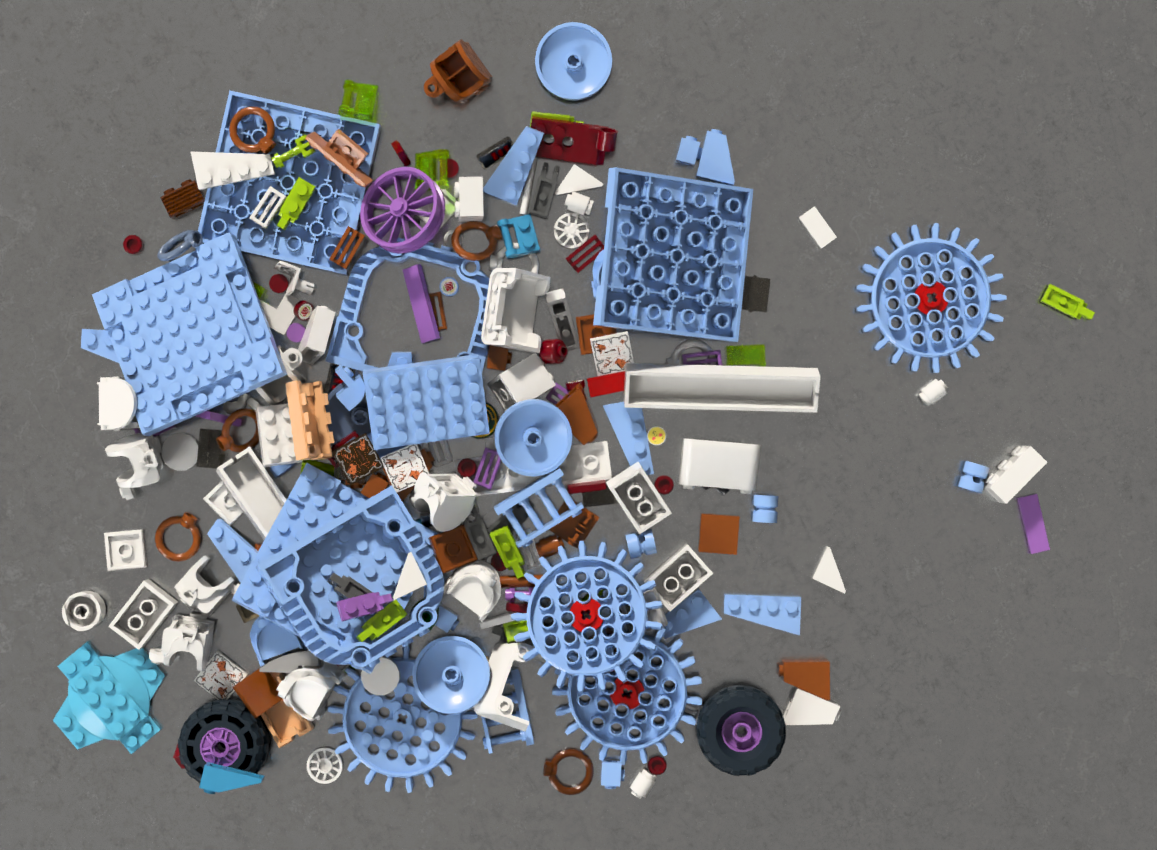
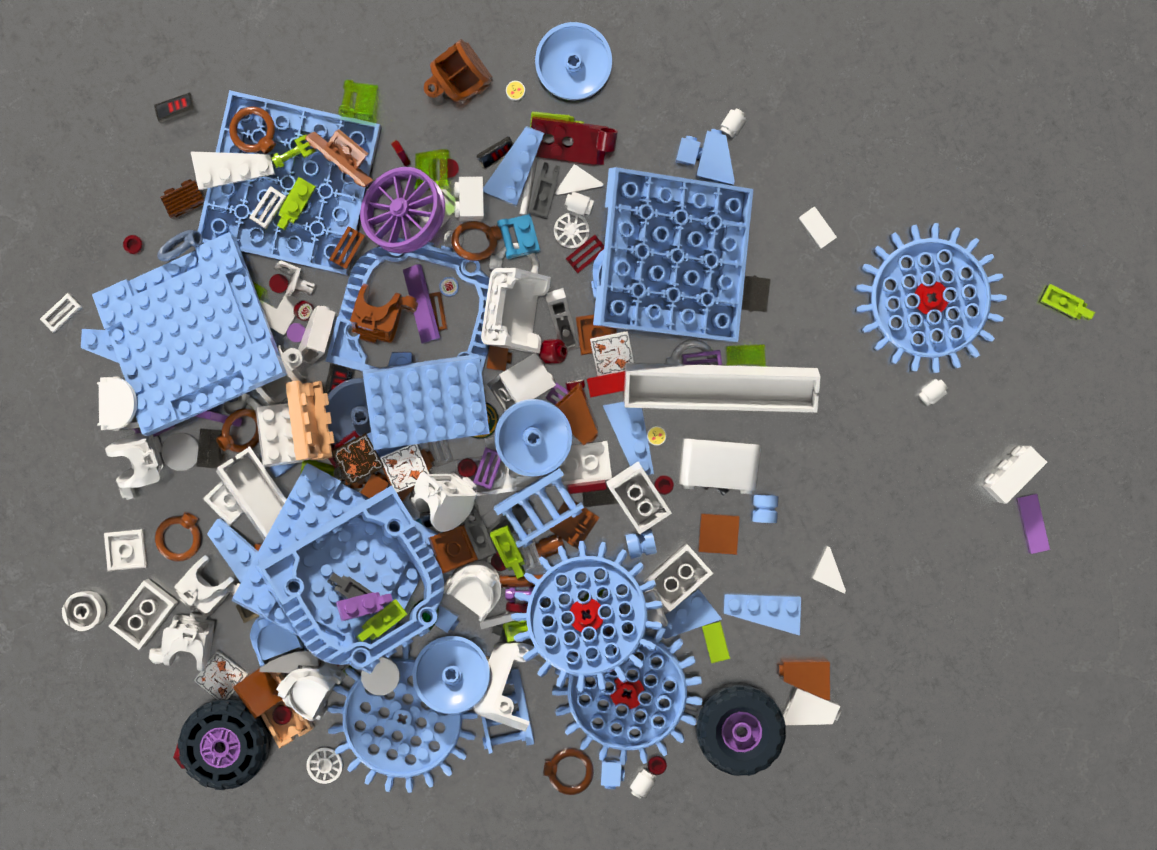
(72, 302): none -> white tile
(109, 697): medium azure plate -> none
(175, 108): none -> slope
(223, 778): dark azure slope -> none
(282, 714): none -> dark red tile
(354, 389): light blue brick -> none
(382, 321): none -> dark orange animal
(410, 578): white tile -> none
(515, 90): none -> light yellow tile
(715, 642): none -> lime tile
(733, 123): none -> white brick
(974, 470): light blue wheel -> none

